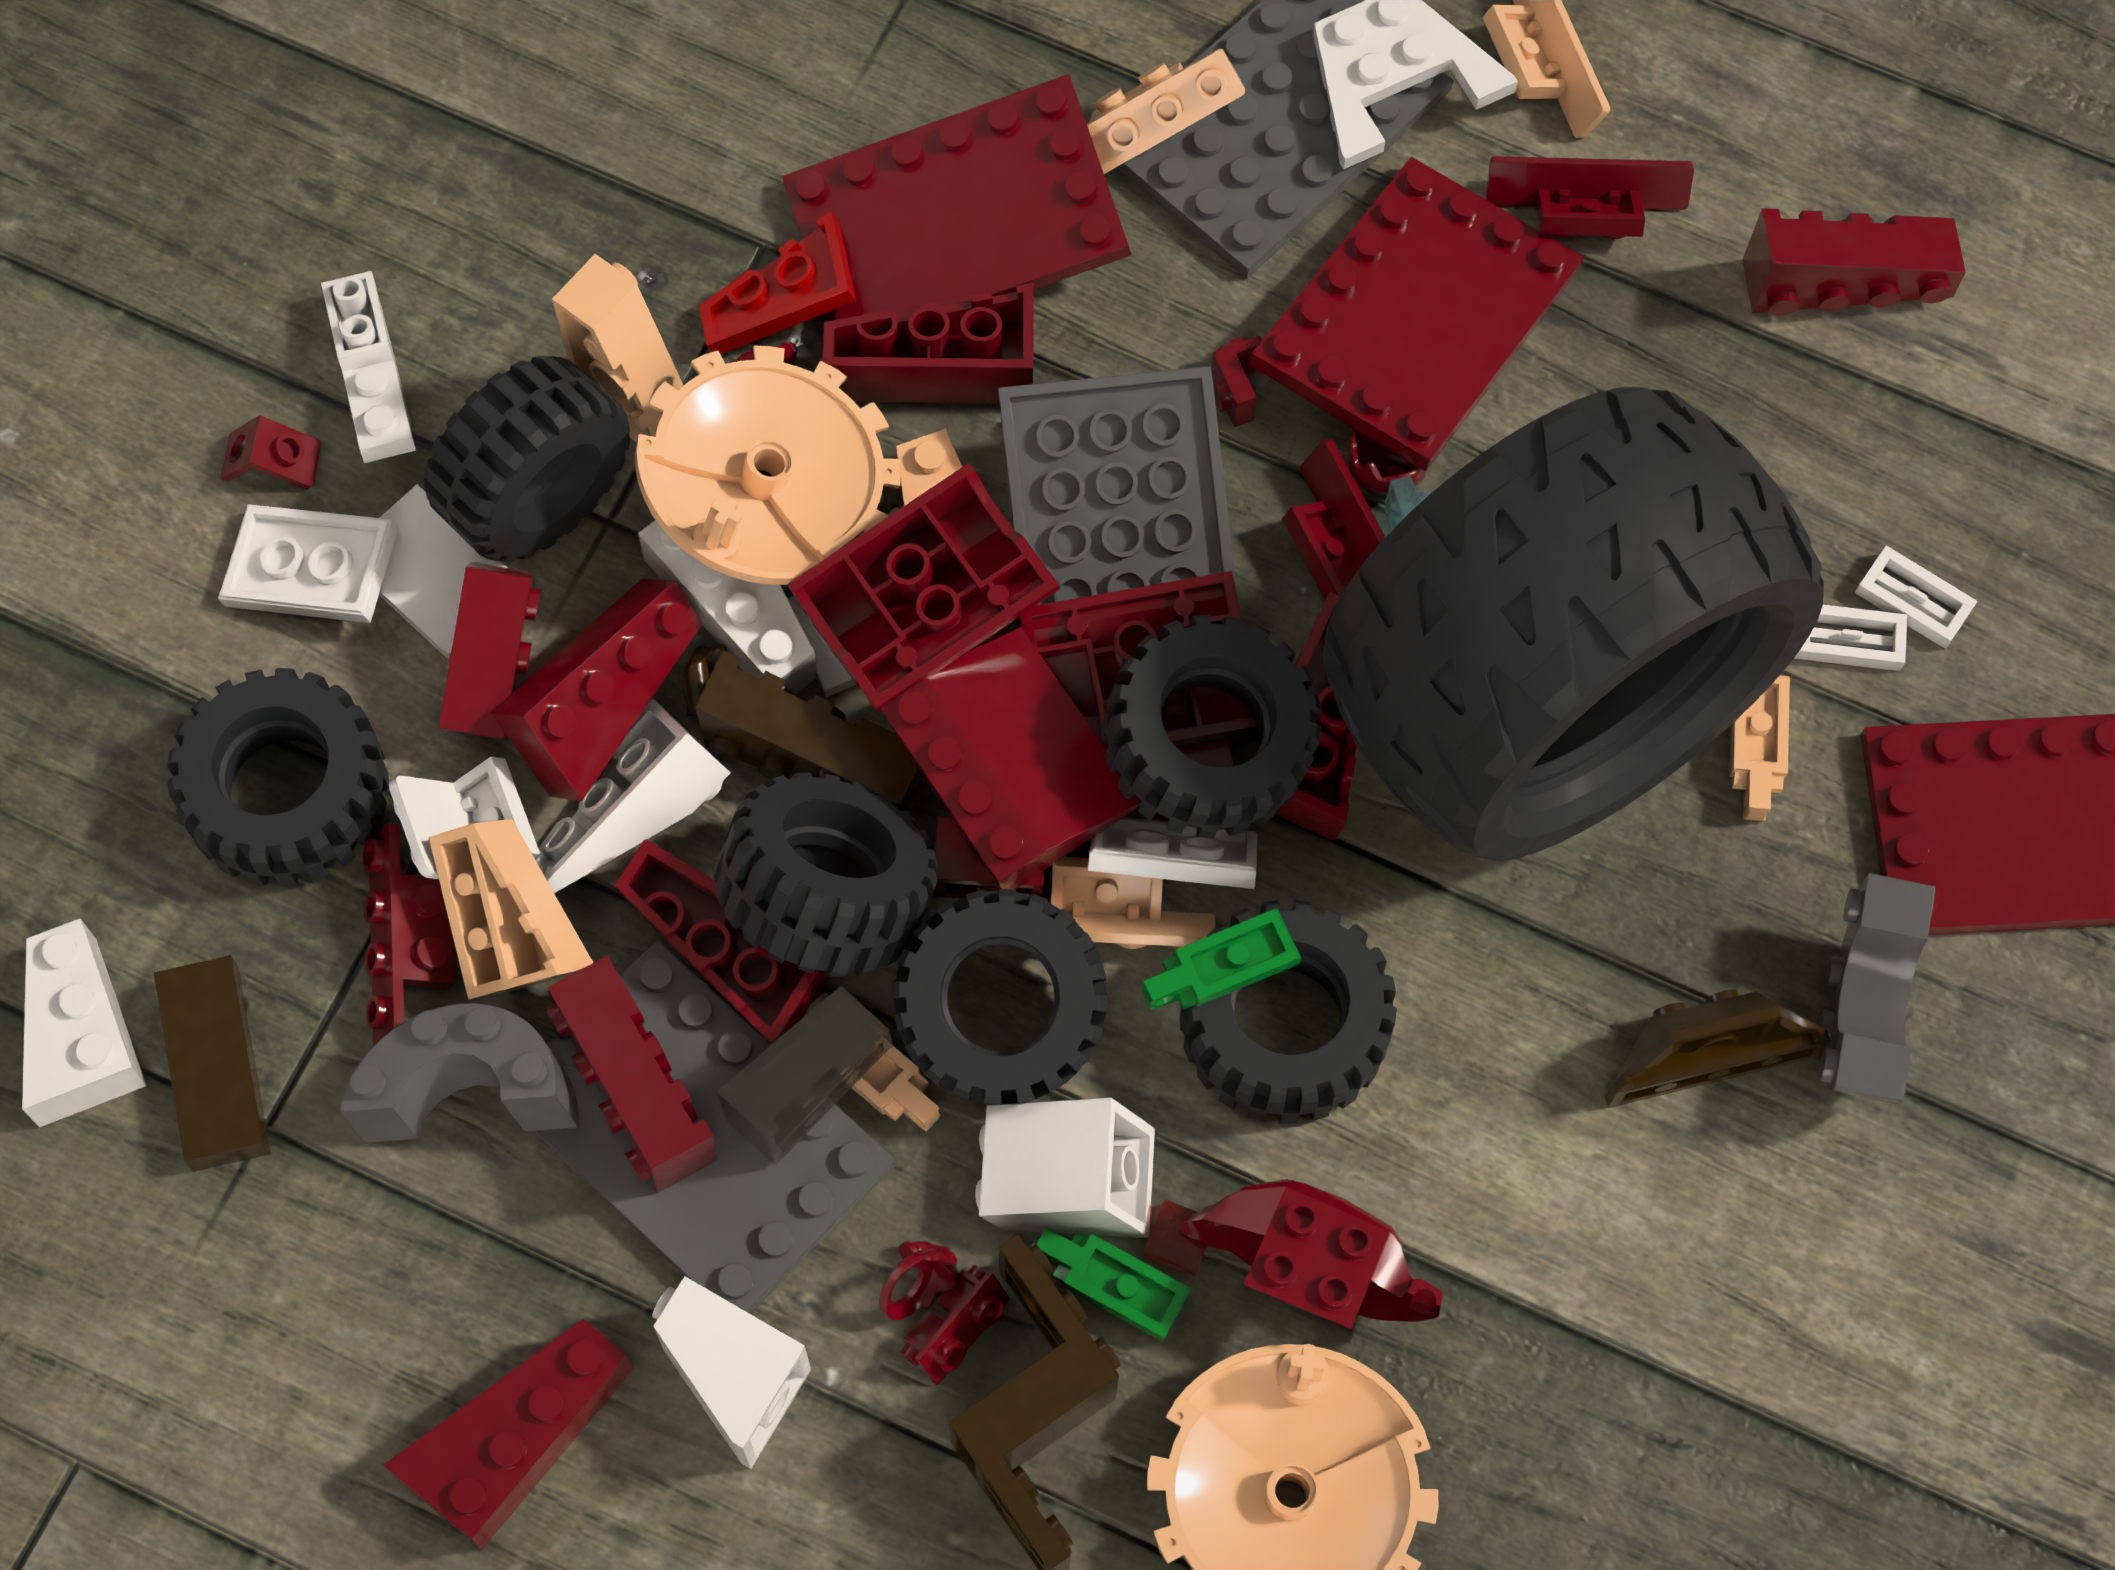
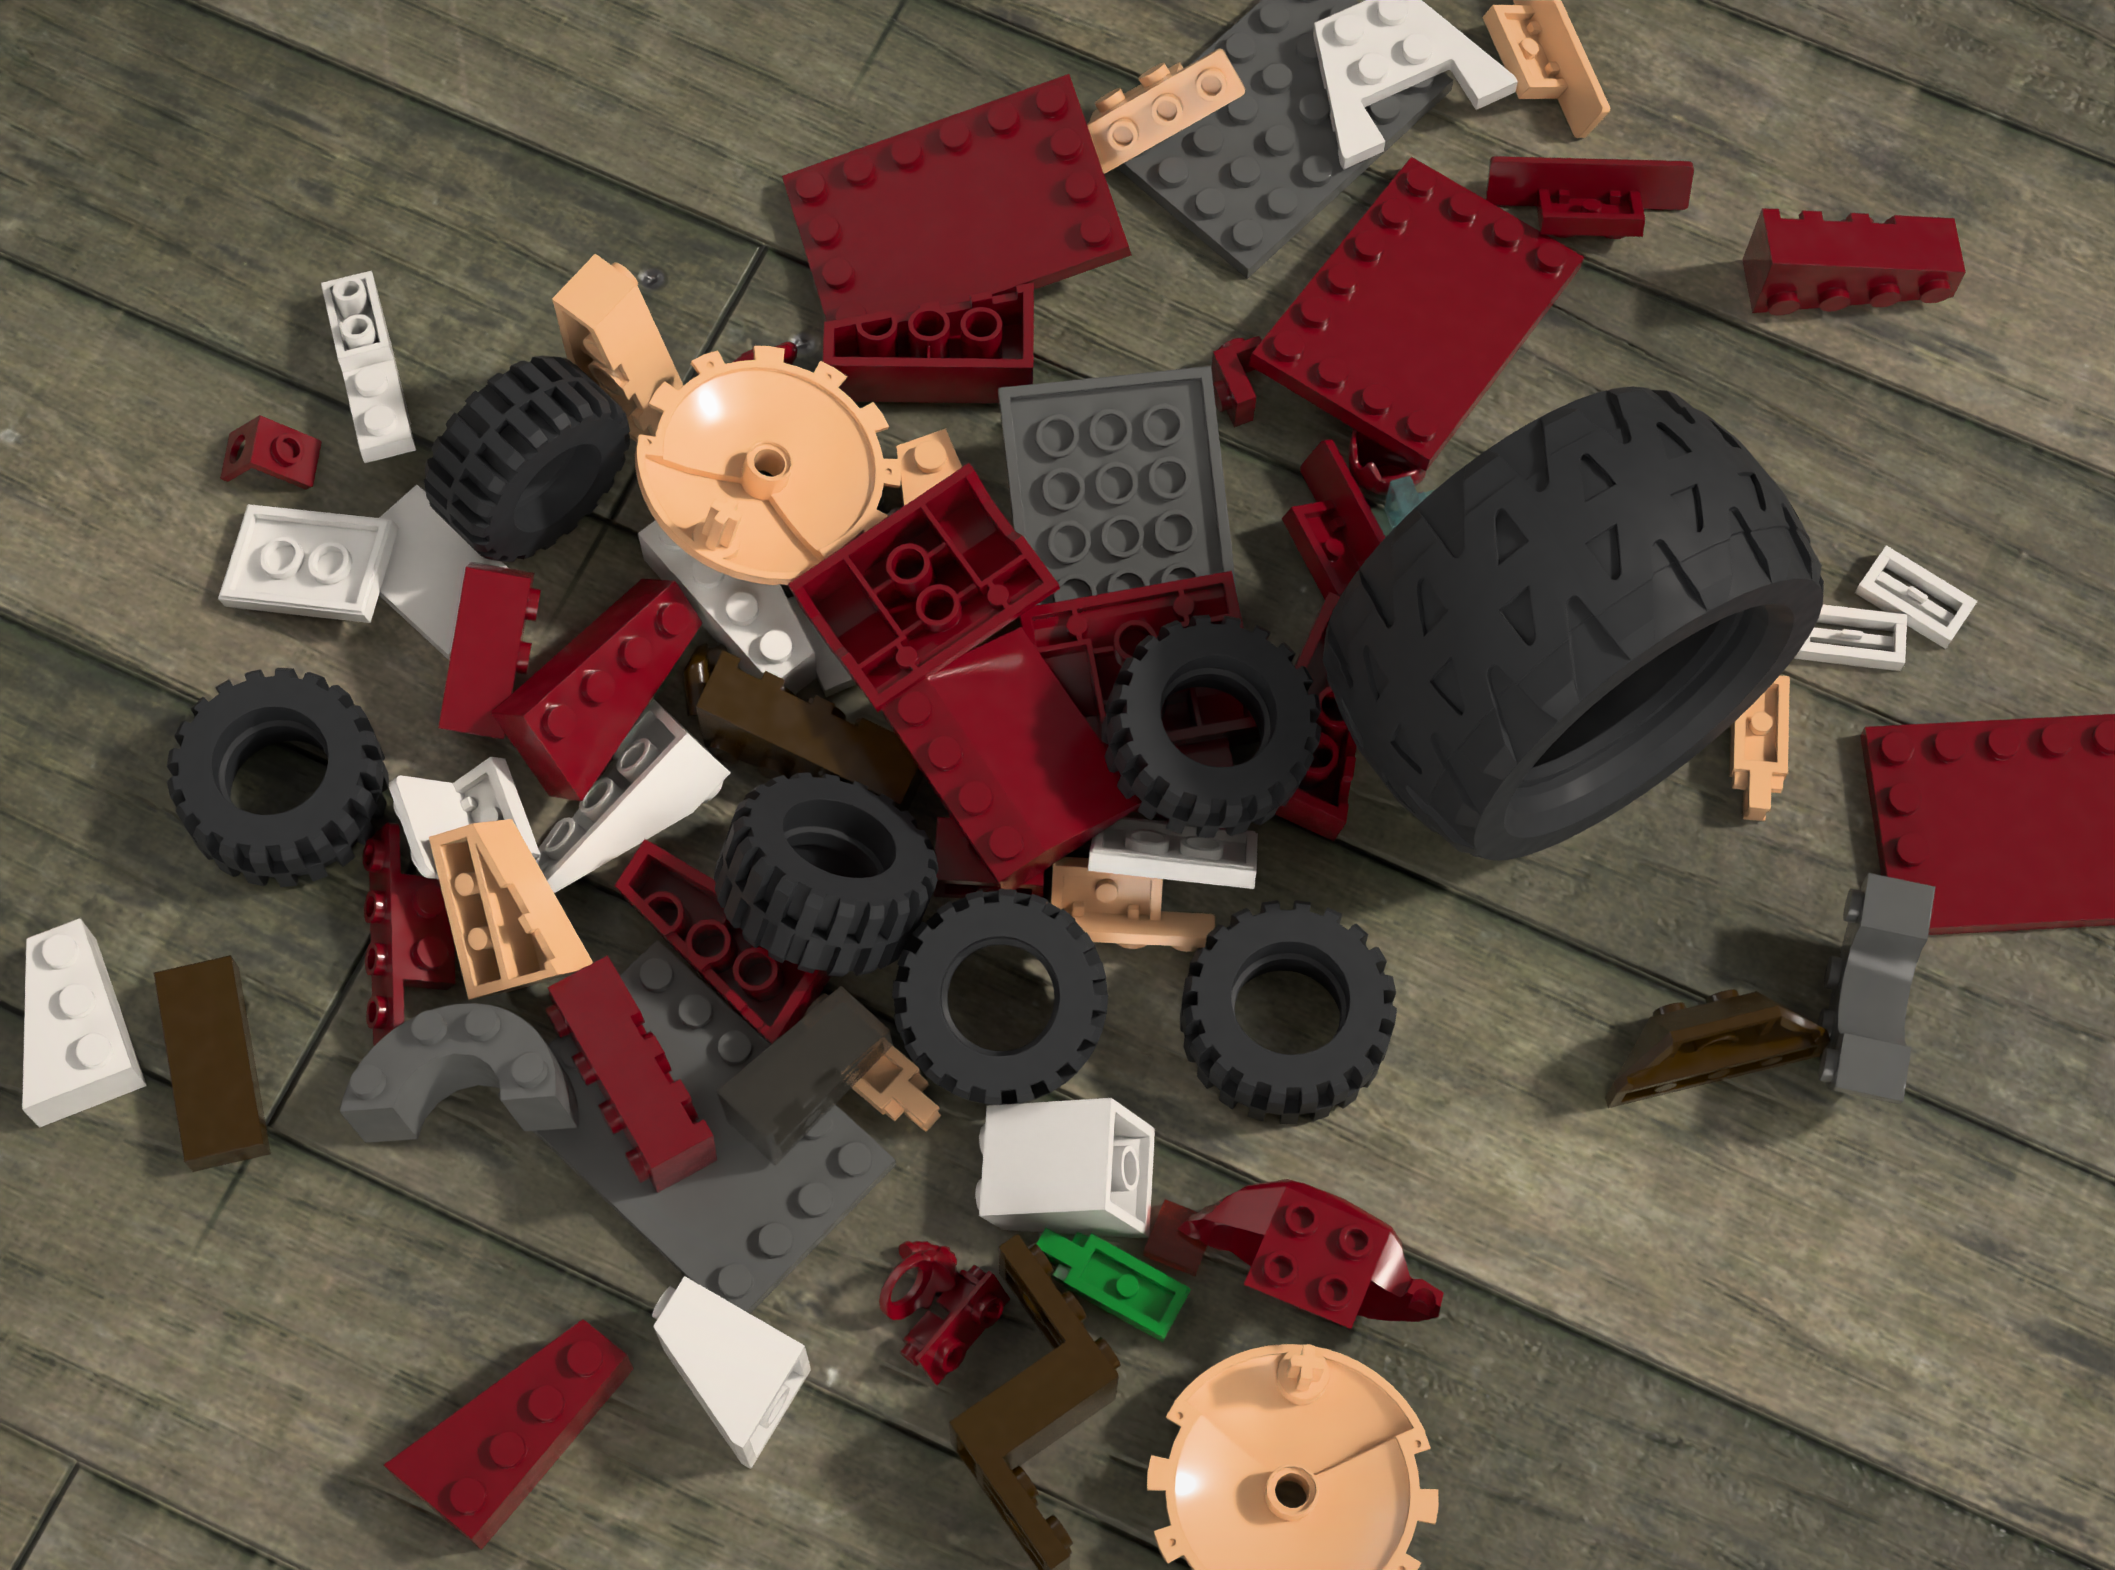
(791, 289): red wing -> none
(1223, 962): green hinge -> none

